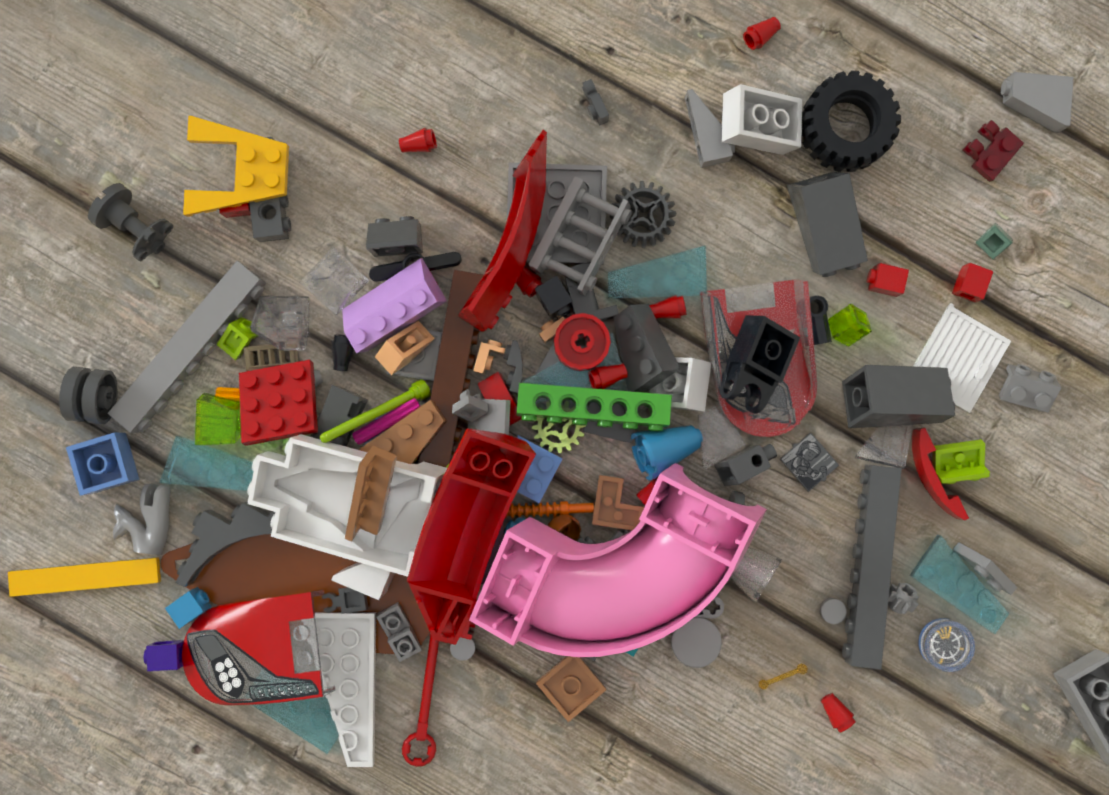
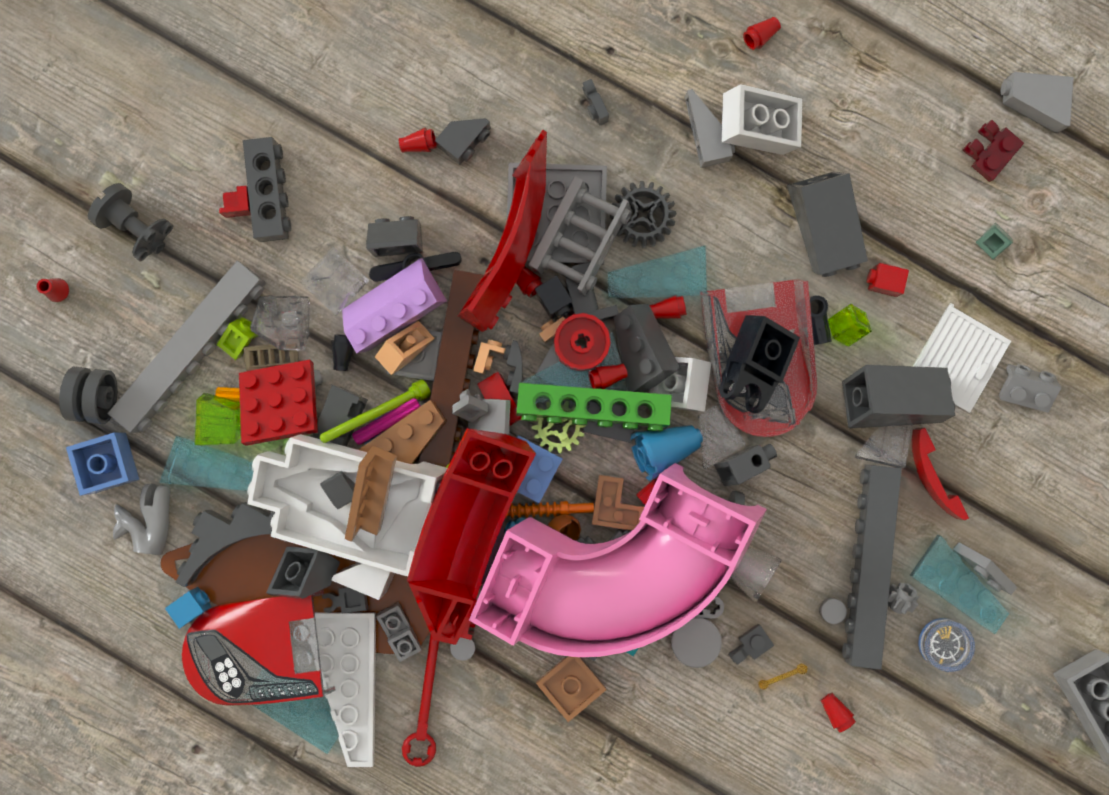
(54, 289): none -> red cone
(84, 576): yellow tile -> none
(163, 655): dark purple brick -> none
(259, 169): yellow wing -> none
(302, 573): none -> dark grey slope
(339, 489): none -> dark grey slope
(462, 137): none -> dark grey slope
(754, 643): none -> dark grey plate
(809, 462): piece -> none
(871, 99): black tyre -> none
(960, 461): lime bracket -> none
(972, 282): red panel -> none

